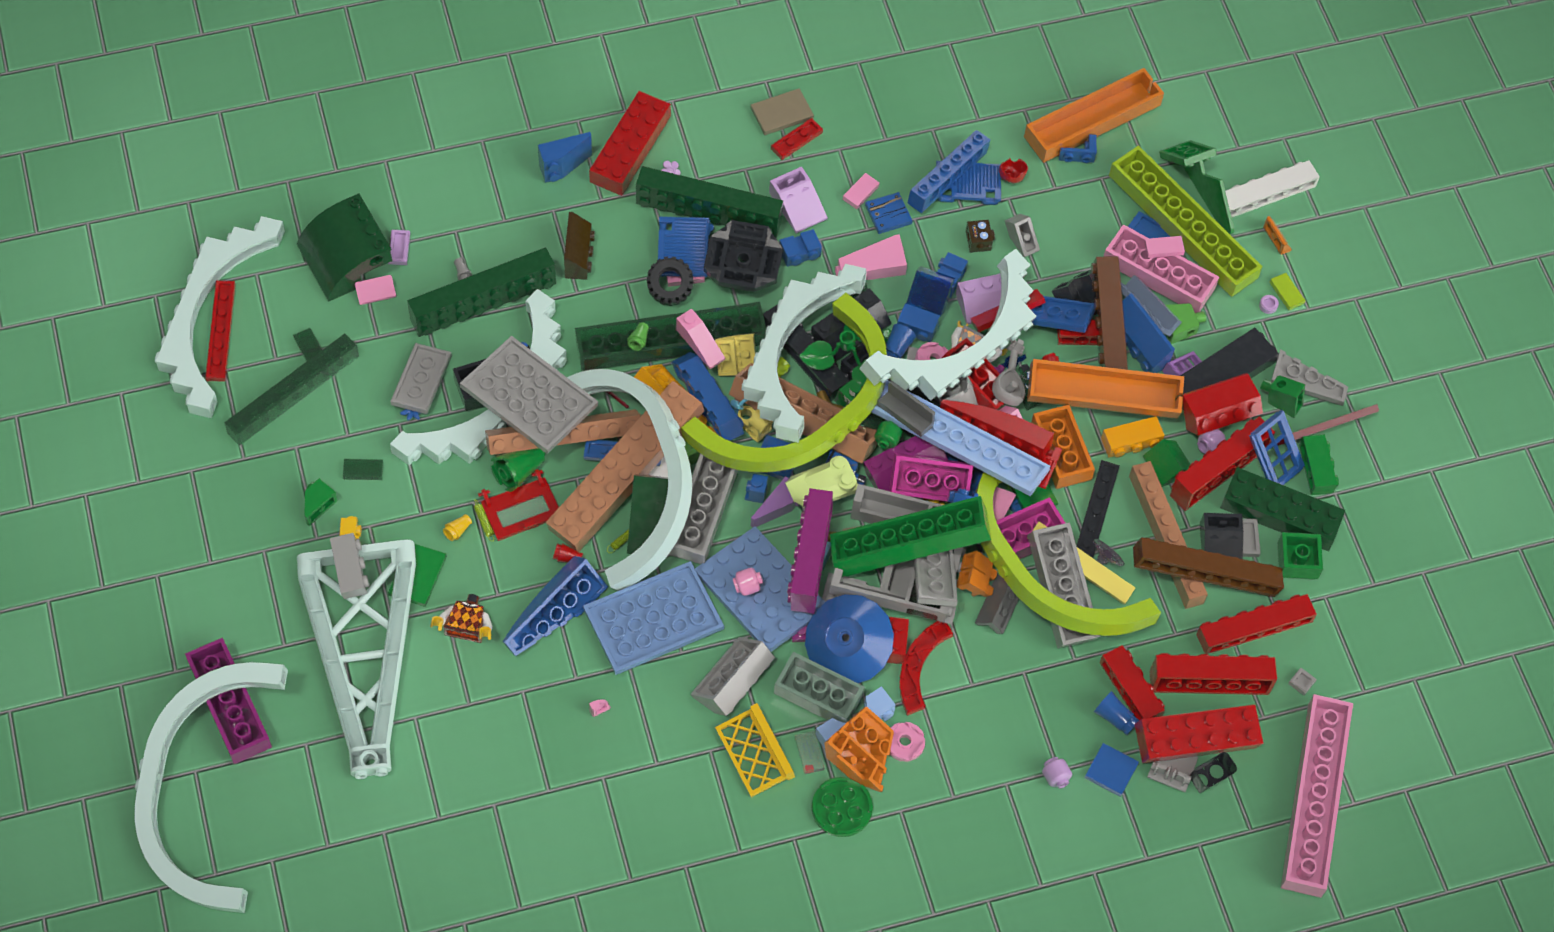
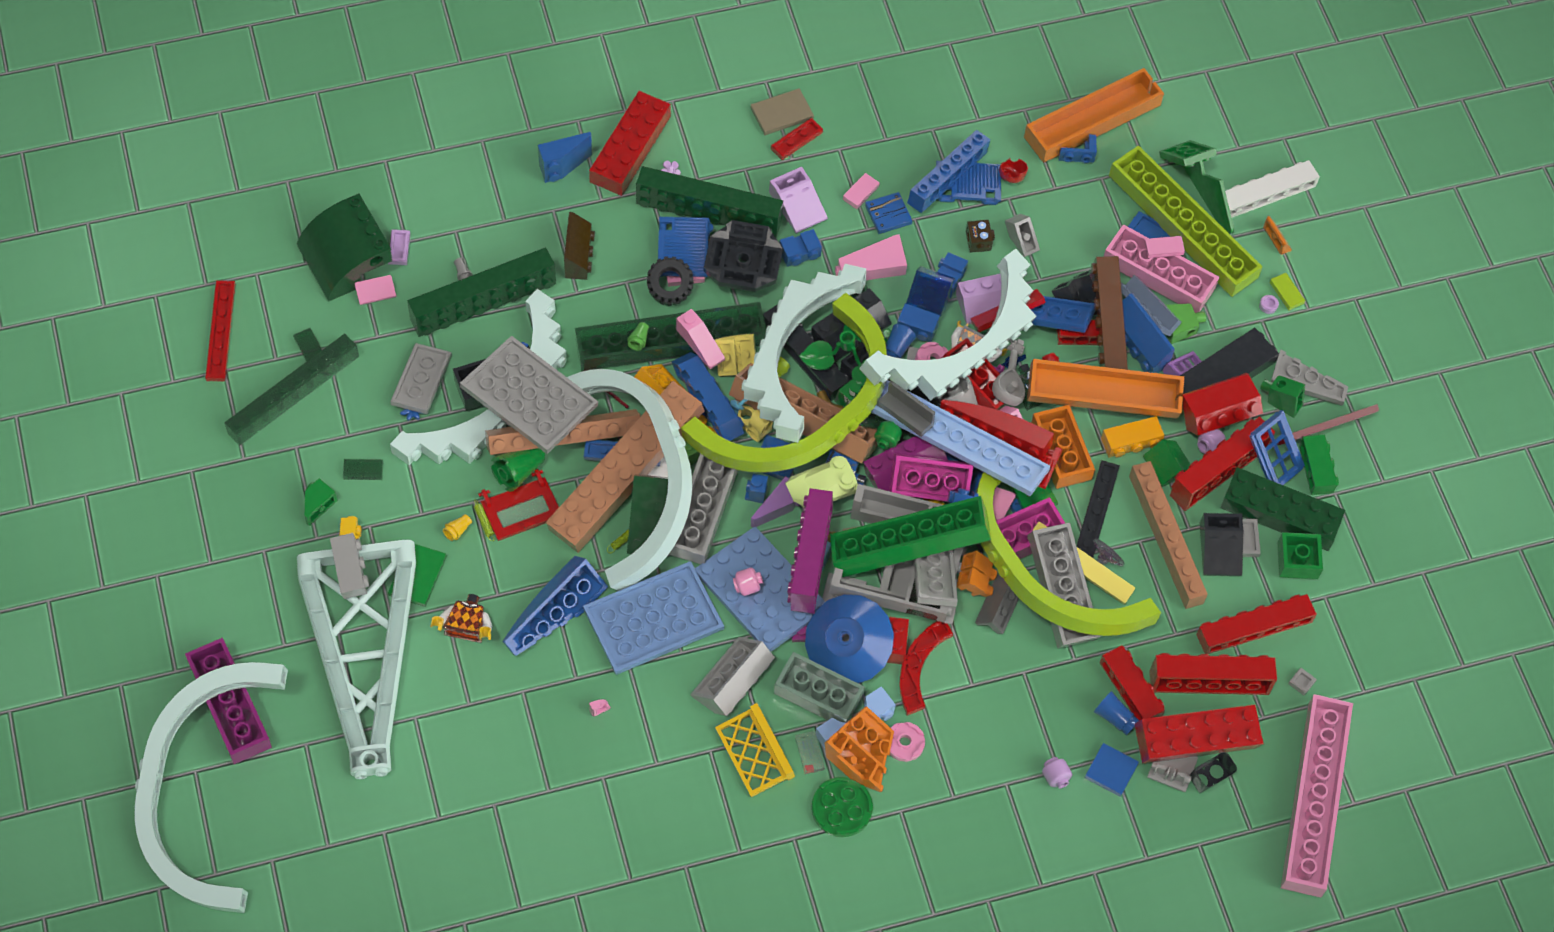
(214, 261): light aqua arch -> none
(565, 553): red cone -> none
(1208, 567): reddish brown brick -> none

